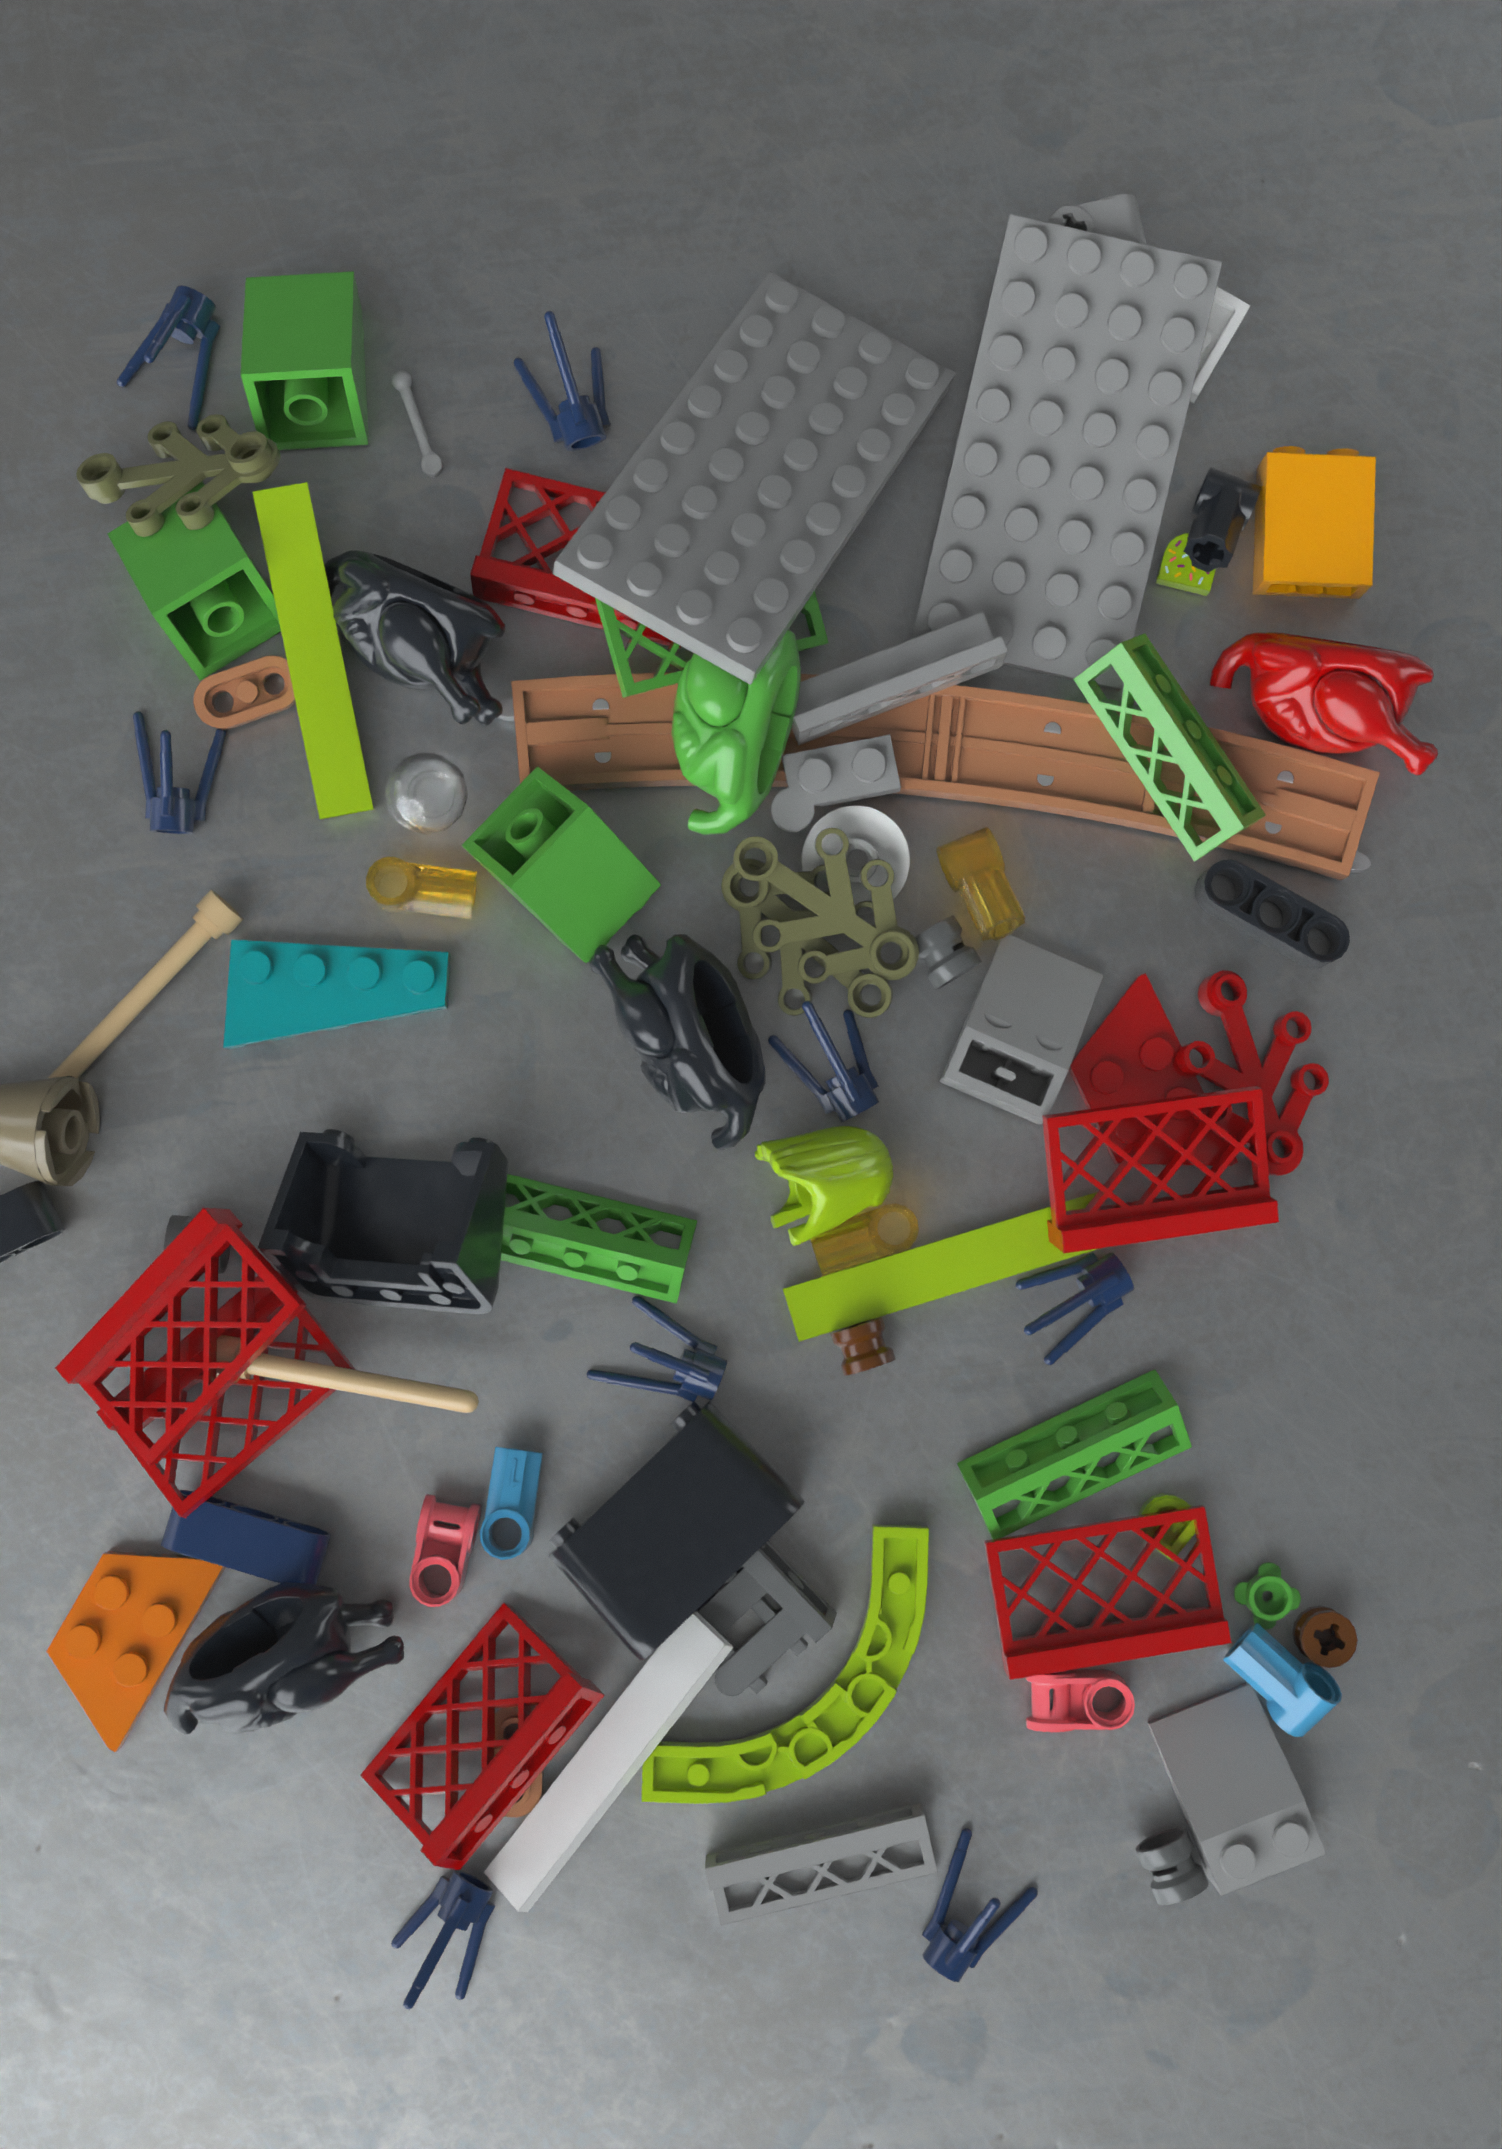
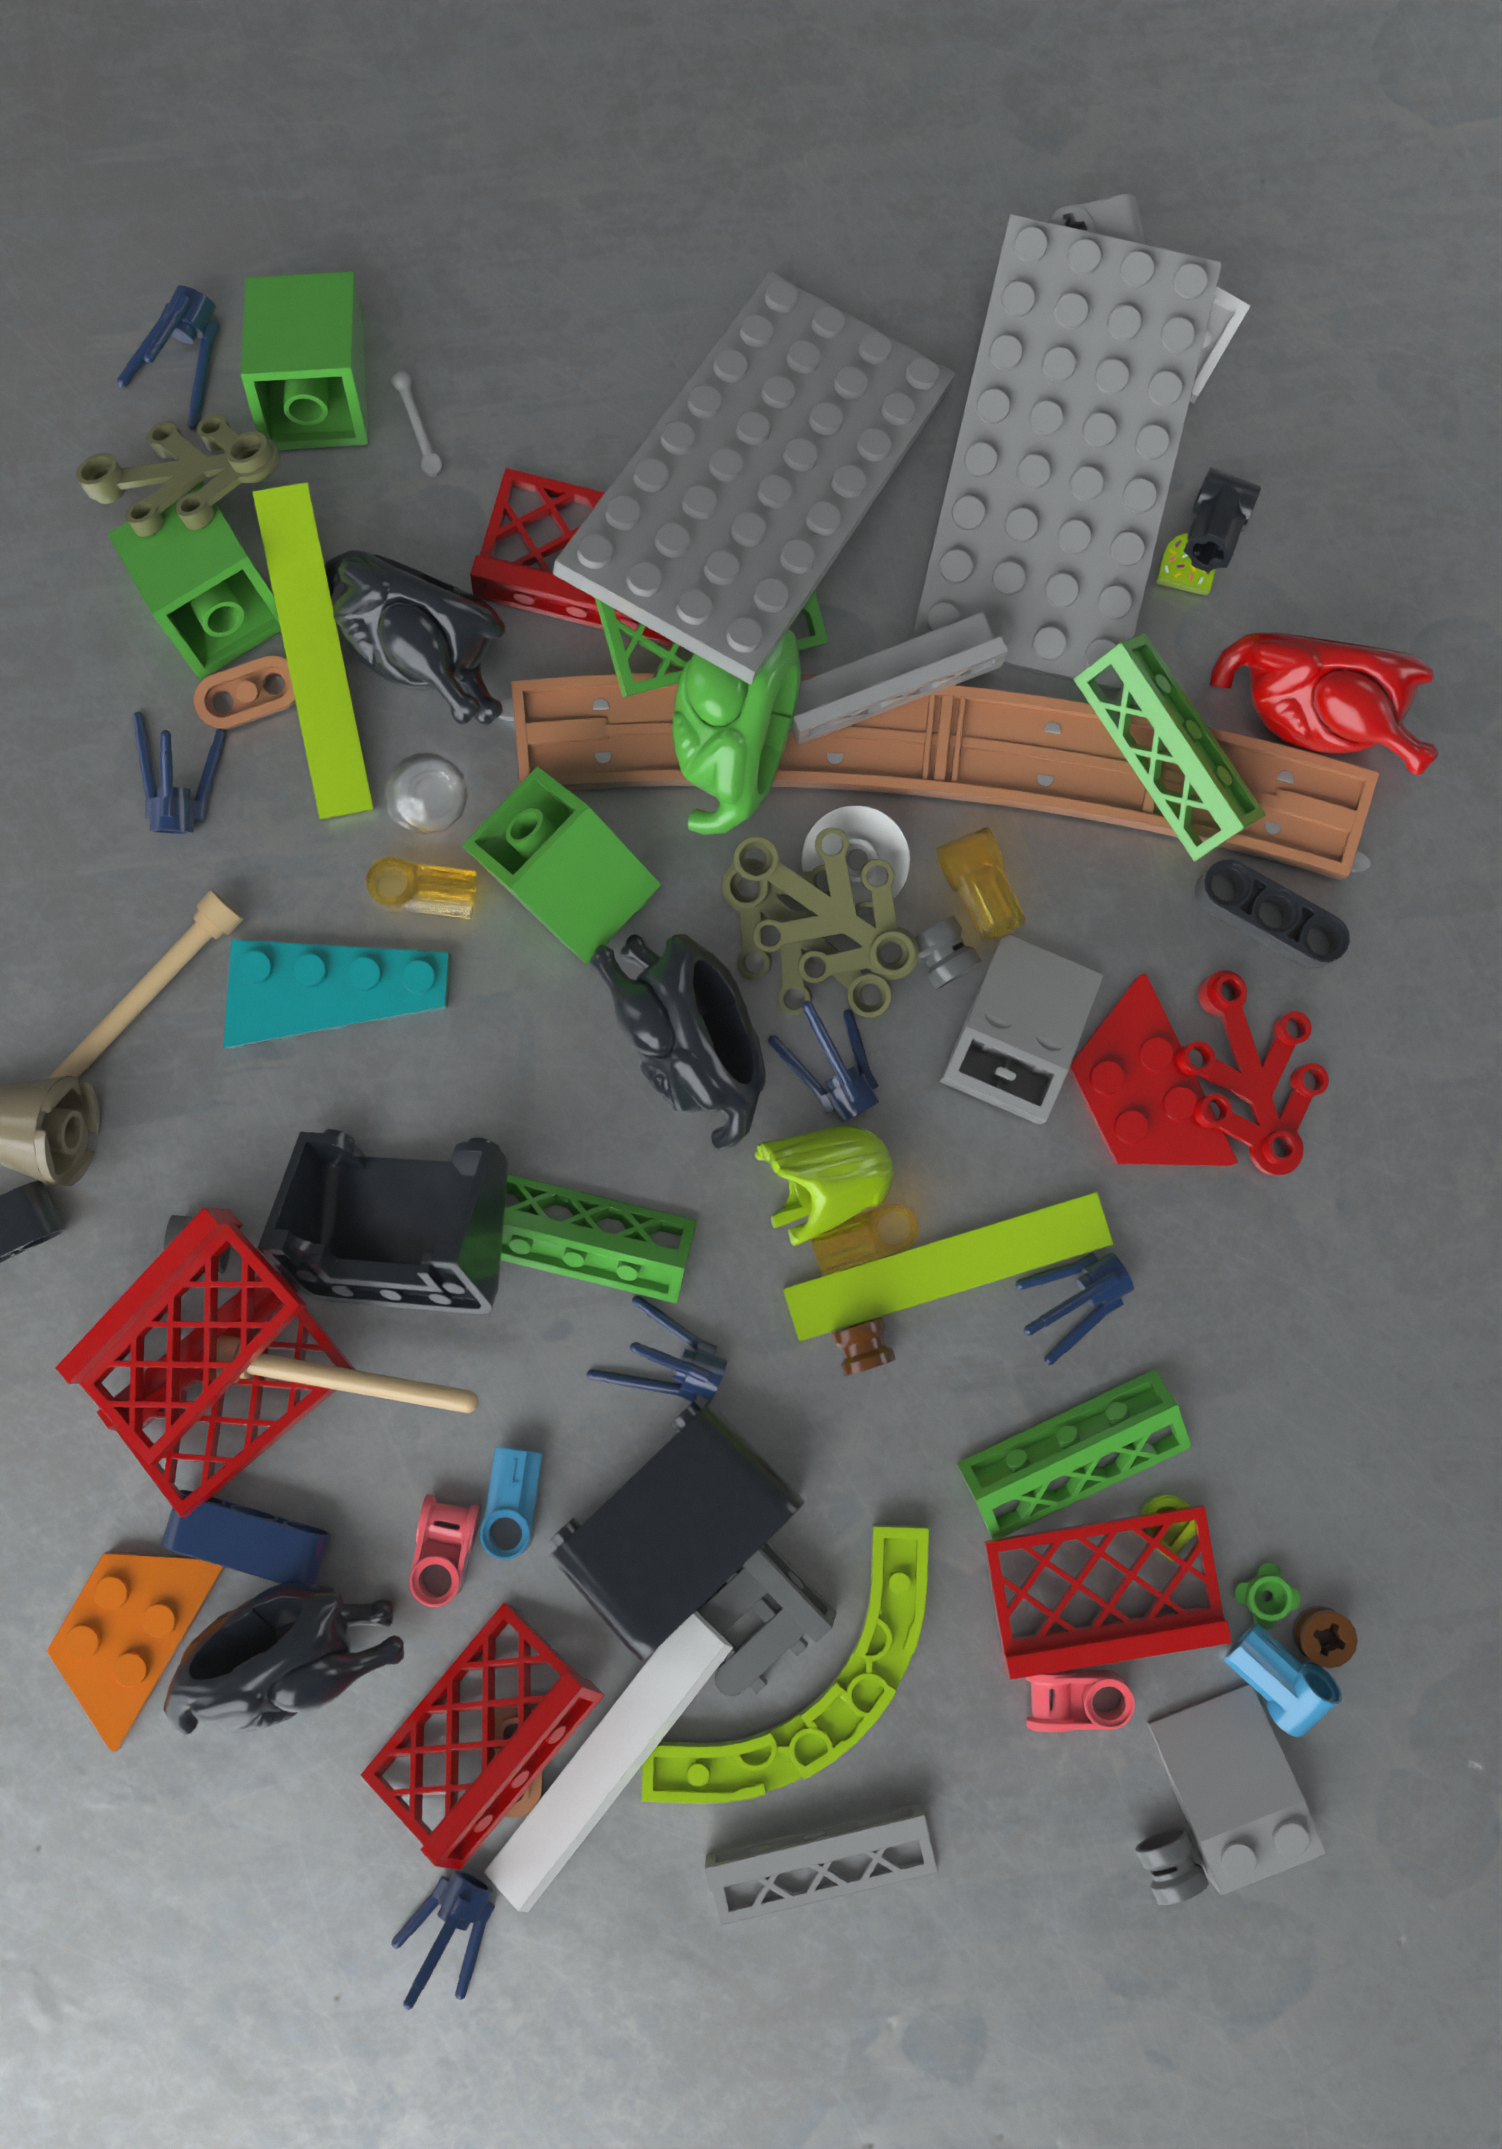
(579, 420): dark blue plant -> none
(833, 777): light grey hinge -> none
(957, 1946): dark blue plant -> none
(1165, 1216): red fence -> none
(1314, 524): light orange brick -> none

